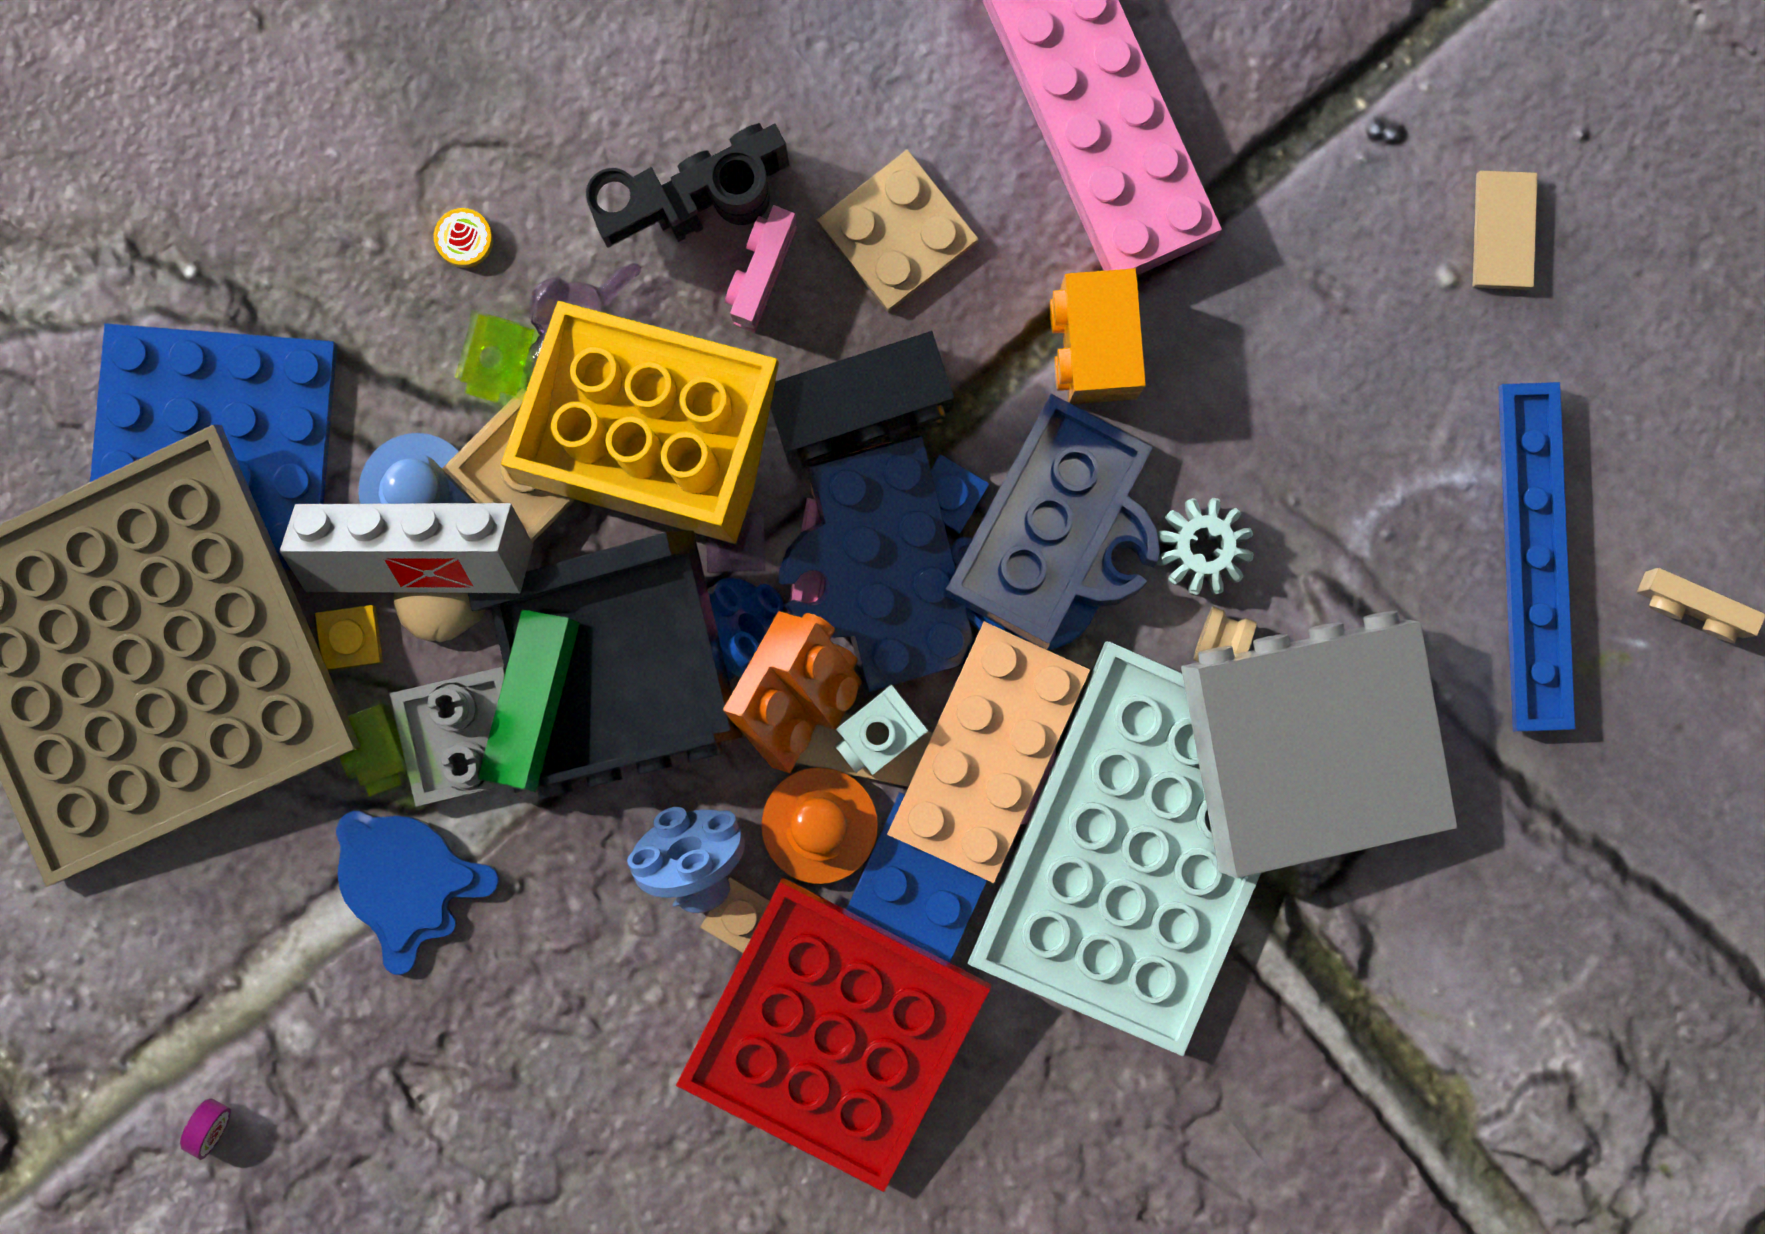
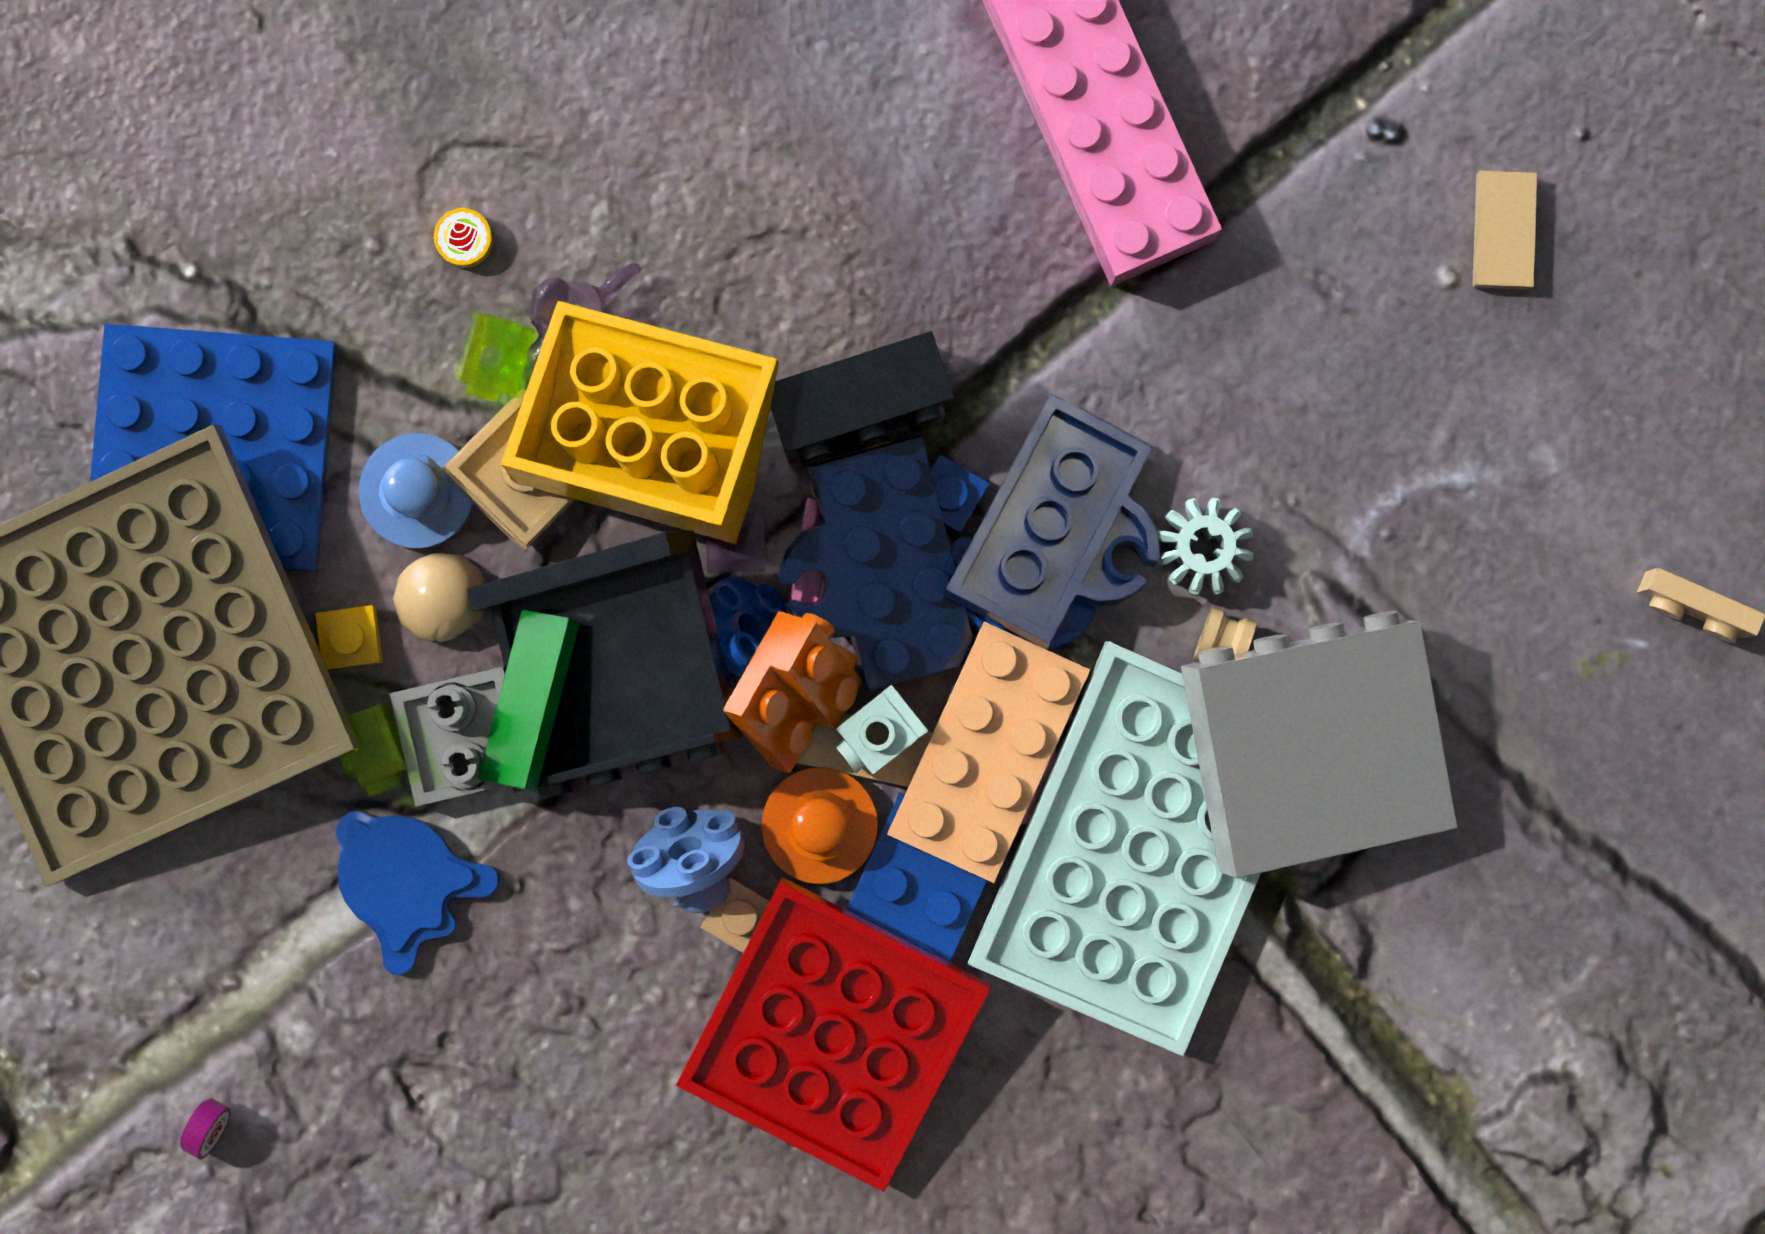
(407, 548): light grey brick -> none
(699, 185): black plate -> none
(751, 290): bright pink plate -> none
(897, 230): tan plate -> none
(1100, 336): light orange brick -> none
(1536, 557): blue plate -> none

